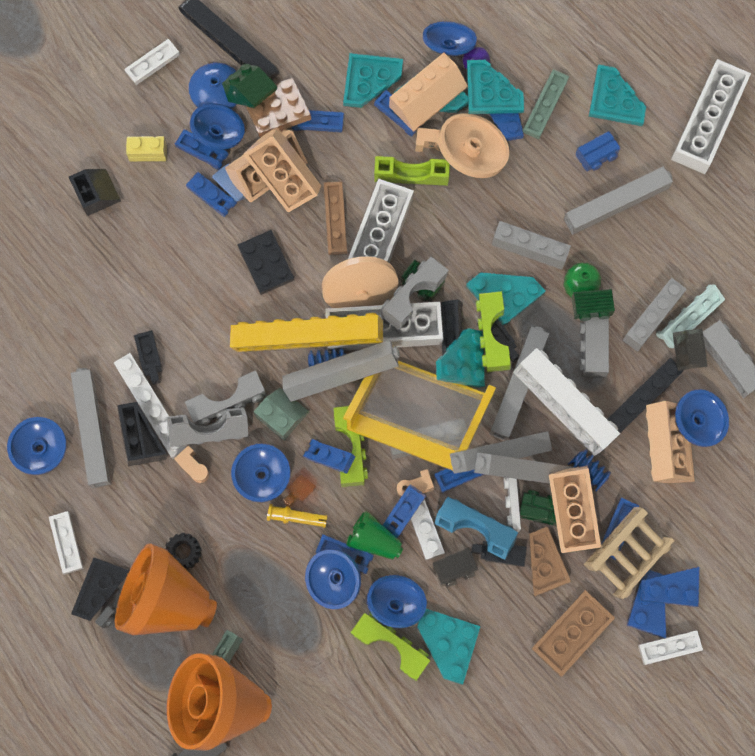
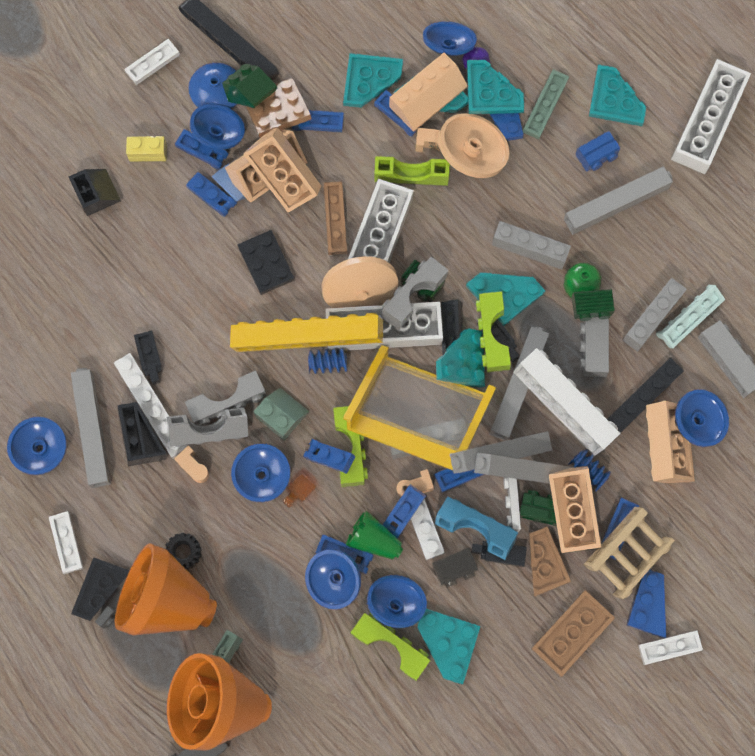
(286, 515): yellow pin -> none
(340, 370): light grey brick -> none
(673, 588): blue wing -> none
(690, 349): clear smoke brick -> none

